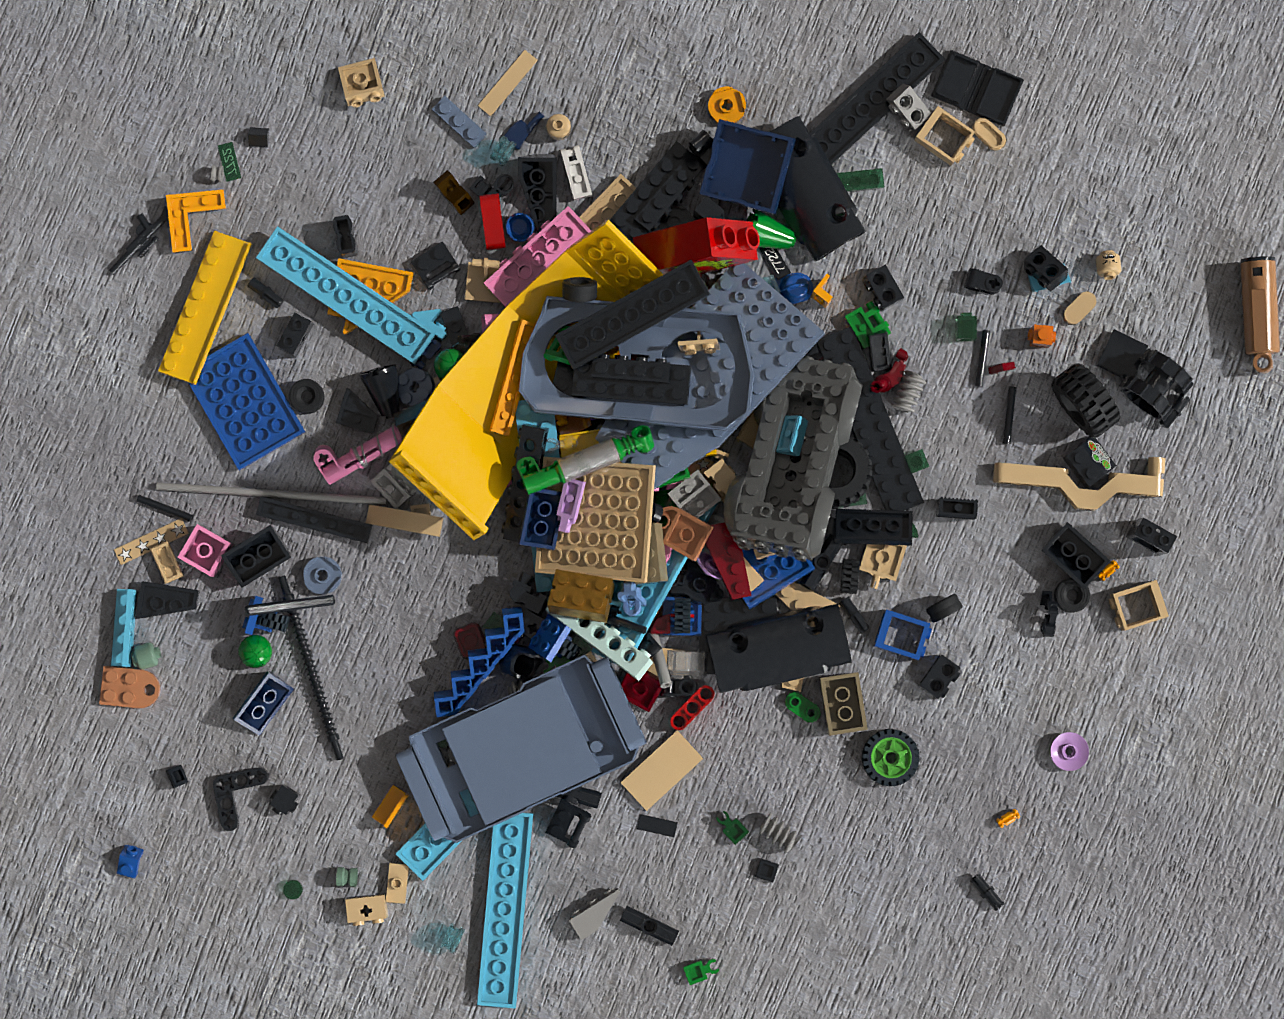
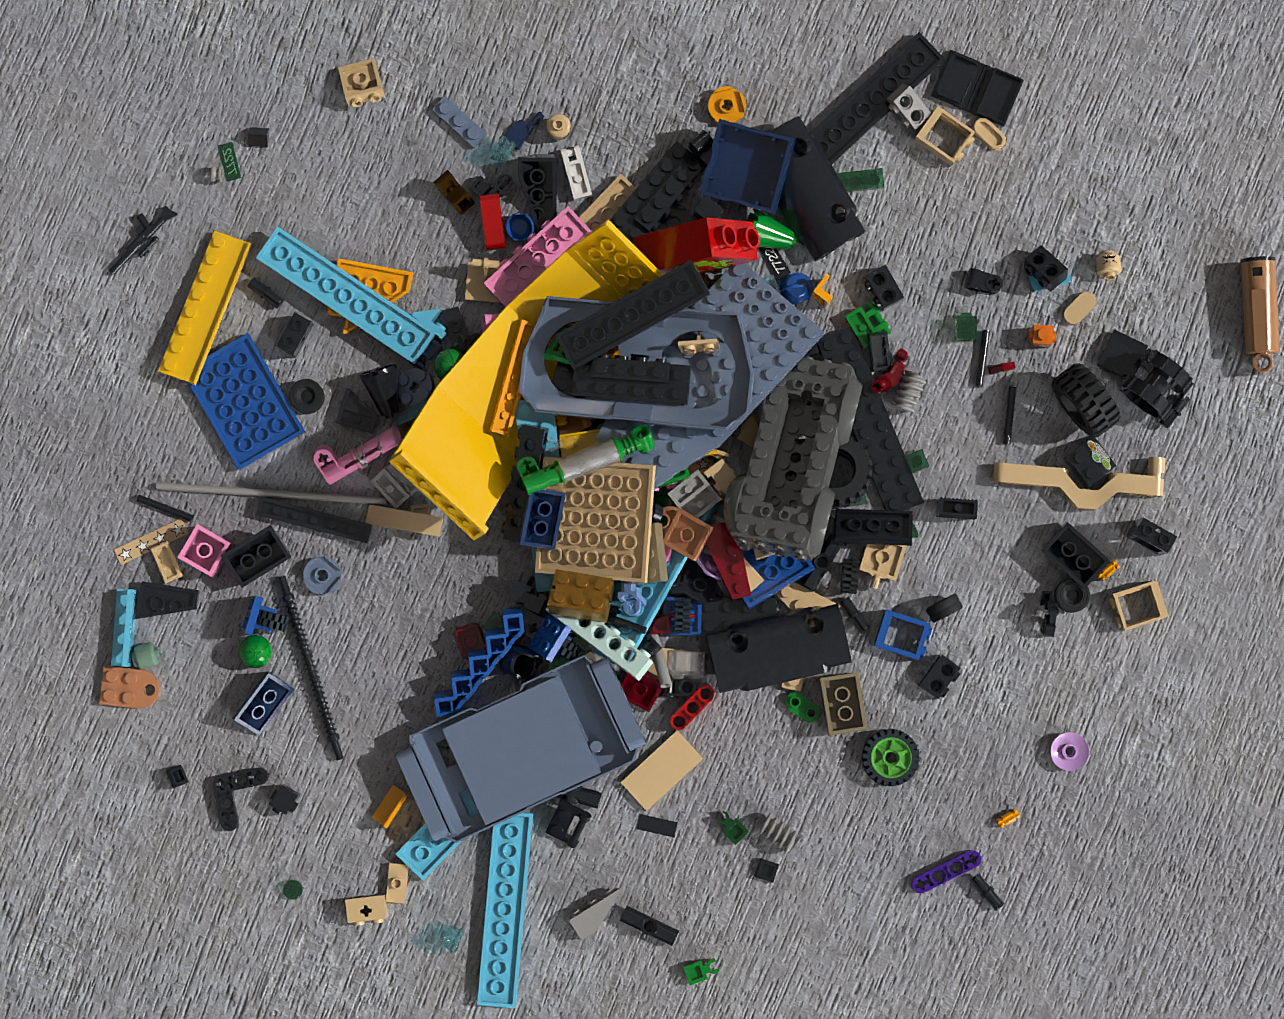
(129, 861): blue bracket -> none
(178, 208): light orange plate -> none
(289, 605): black axle -> none
(345, 232): black brick -> none
(346, 877): sand green wheel -> none
(431, 261): black plate -> none
(507, 83): tan sticker -> none
(570, 504): lavender hinge -> none
(579, 289): black tyre -> none
(792, 435): medium azure slope -> none
(945, 869): none -> dark purple beam

